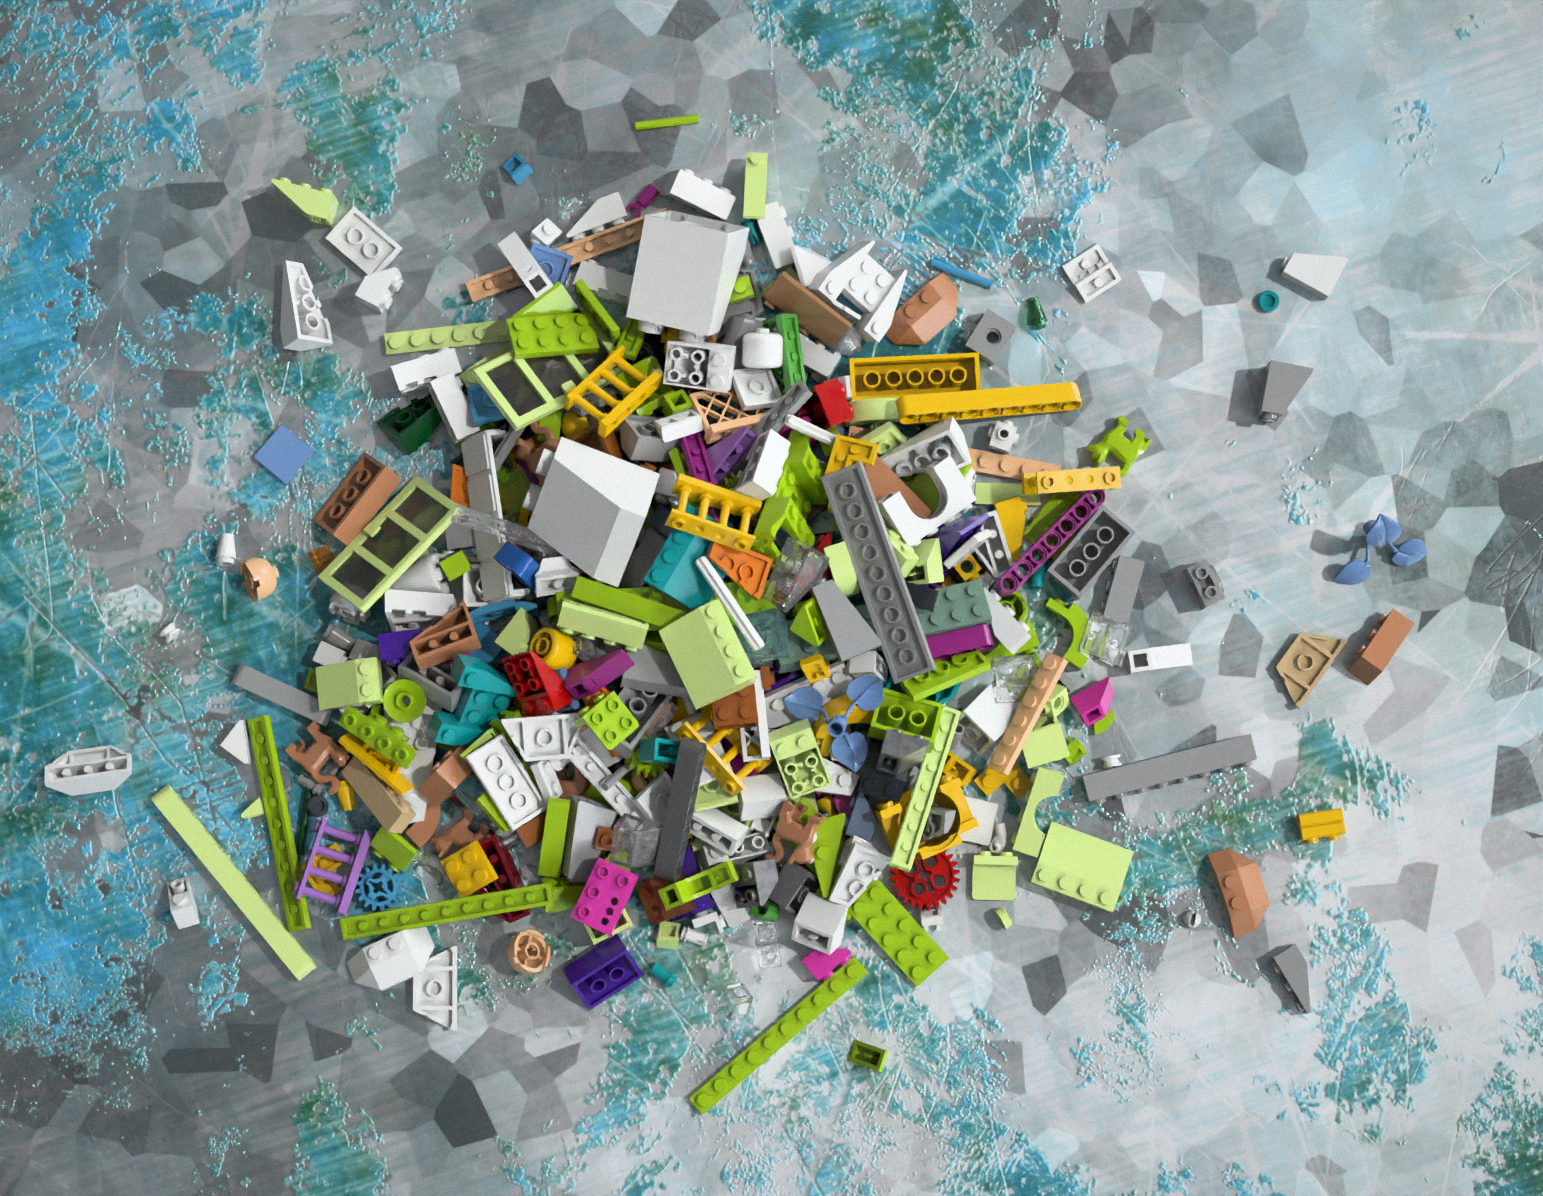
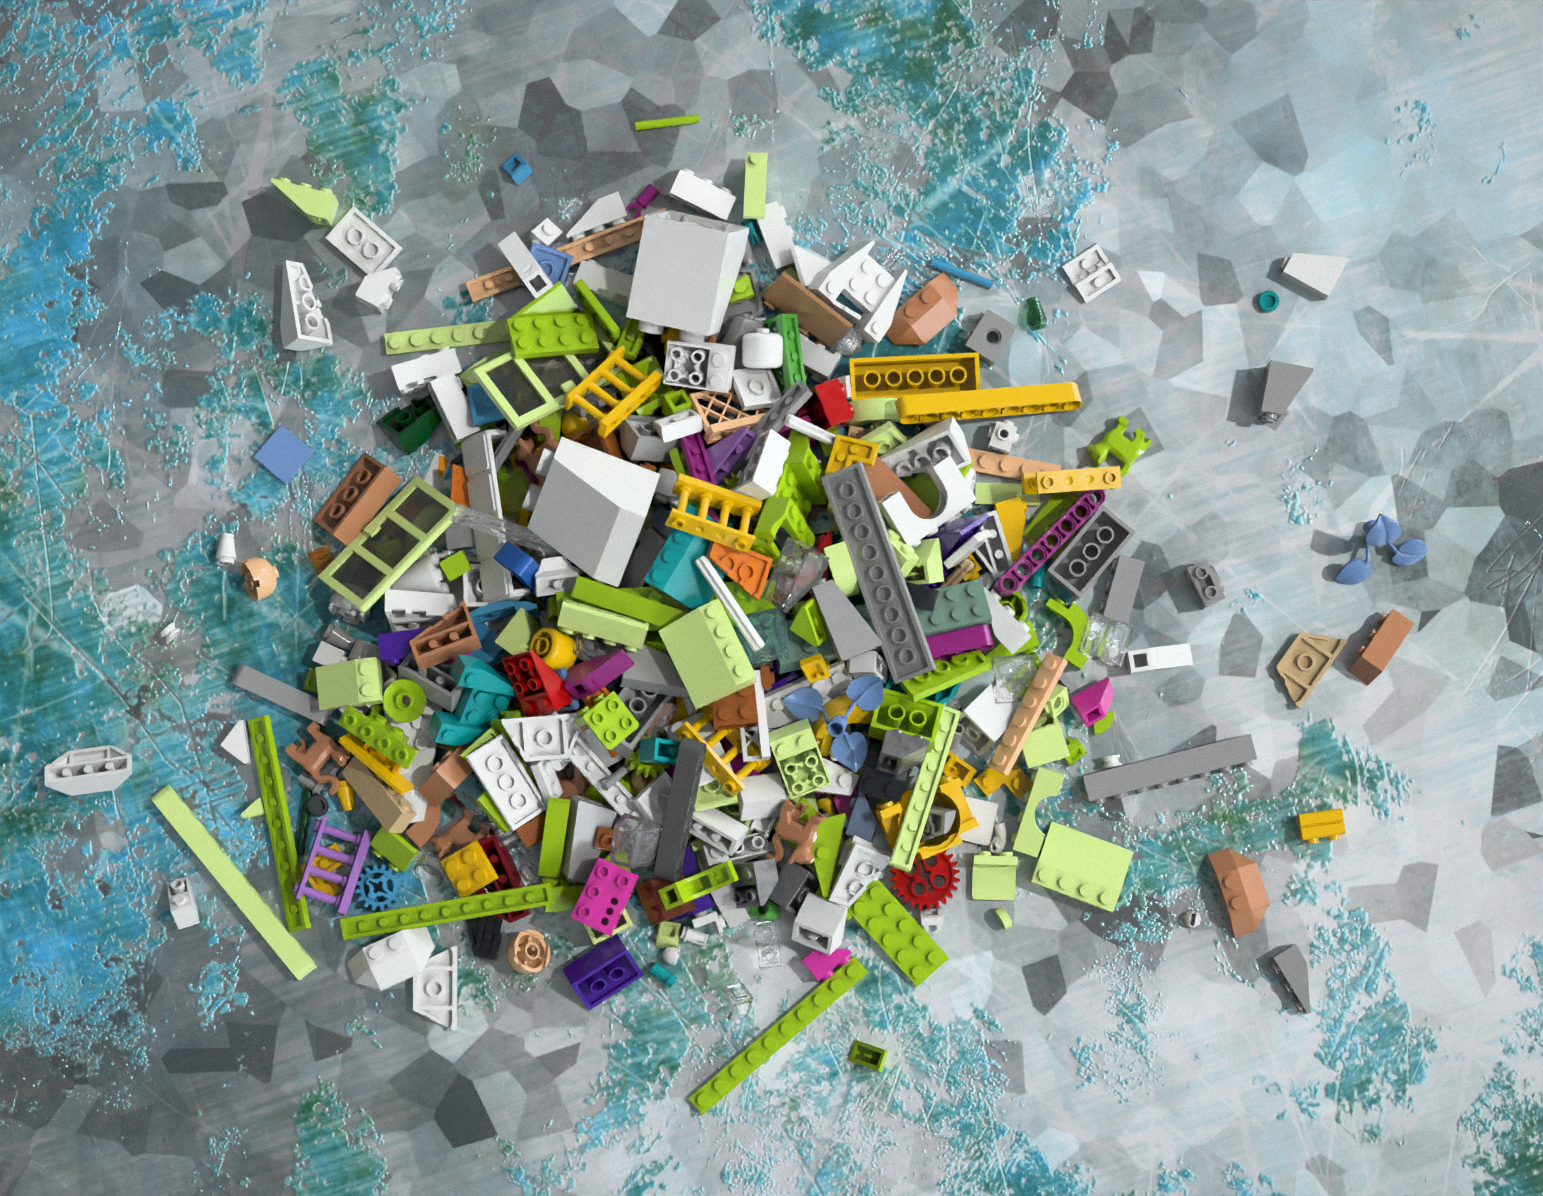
(437, 470): none -> white sticker
(485, 935): none -> black wing
(671, 955): none -> white hinge
(958, 574): none -> tan axle

